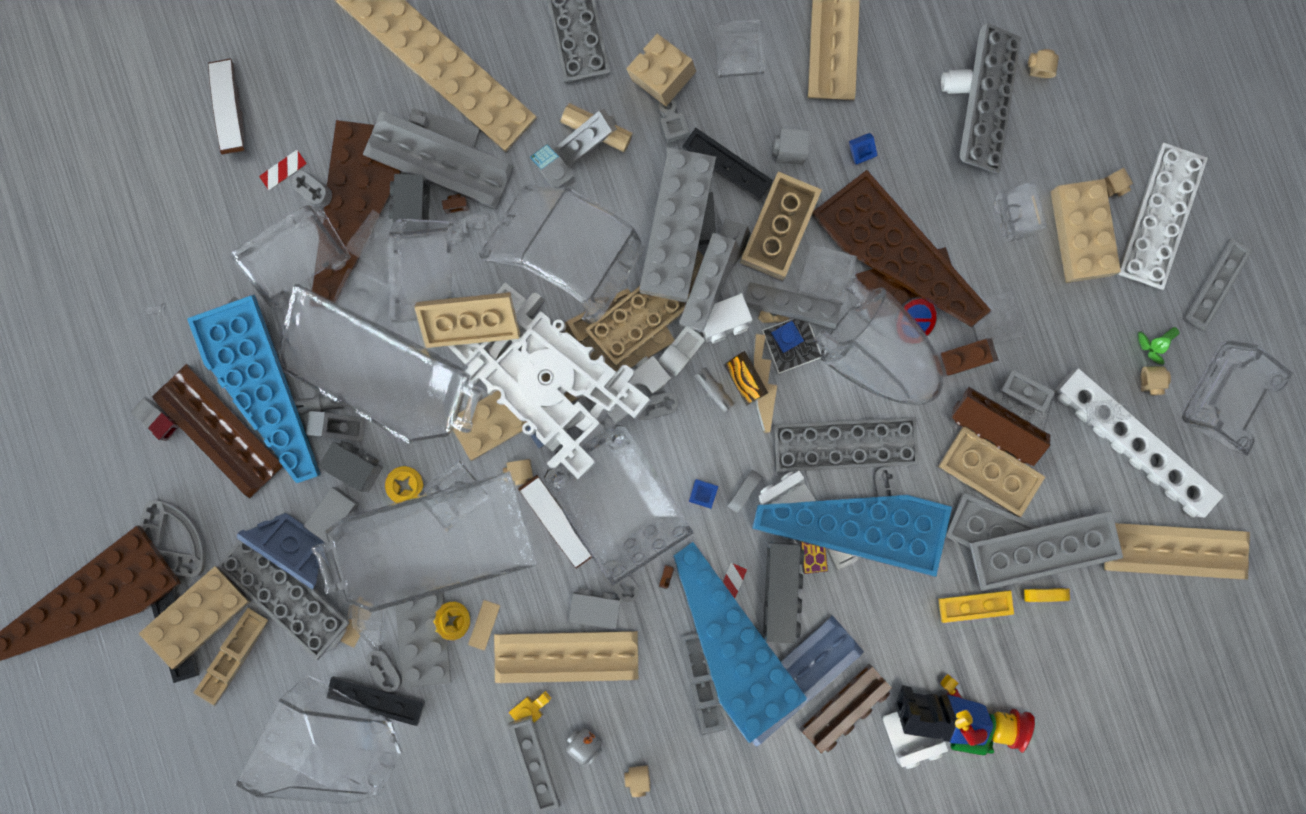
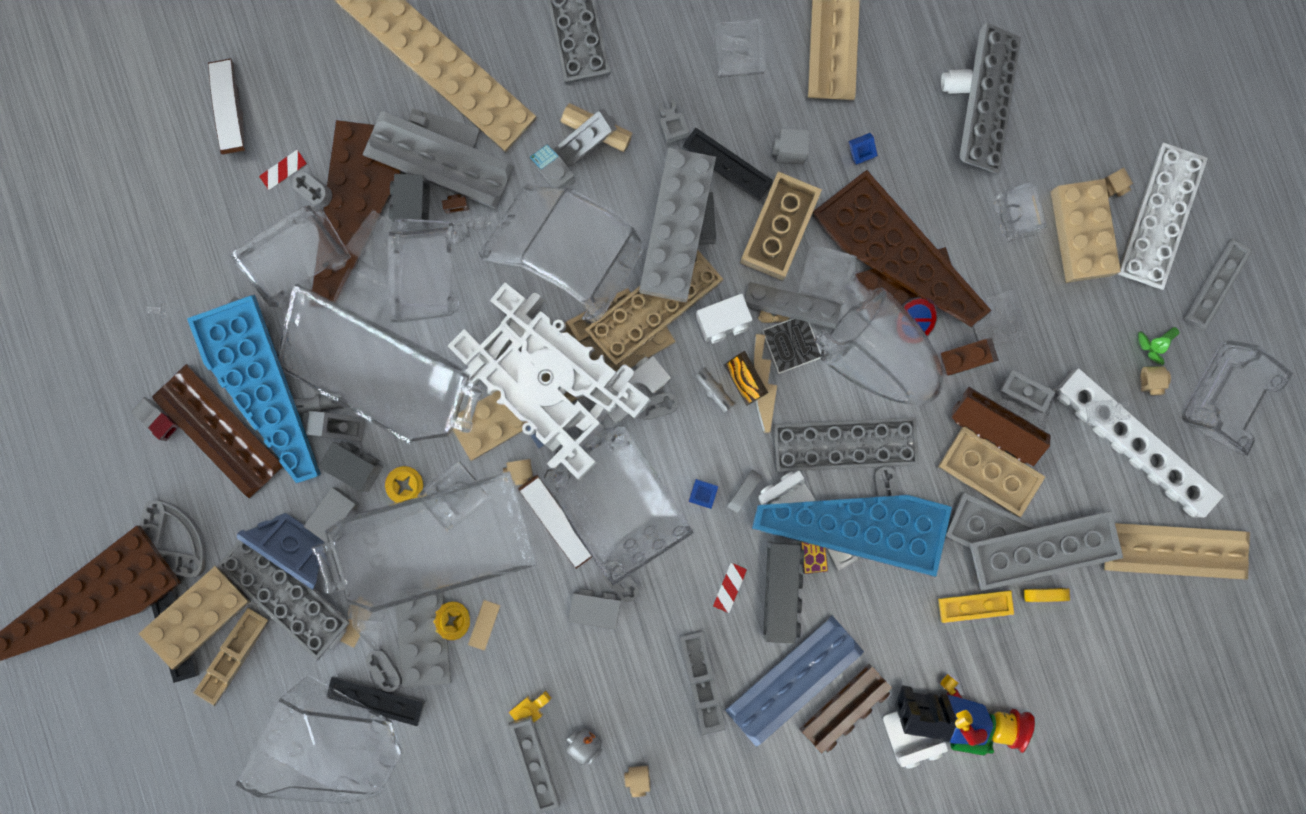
(467, 320): tan plate -> none
(566, 656): tan plate -> none
(661, 69): tan piece -> none
(666, 576): reddish brown tile -> none
(681, 351): white plate -> none
(716, 266): light grey arch -> none
(742, 665): dark azure wing -> none
(787, 337): blue plate -> none
(1043, 63): tan plate -> none

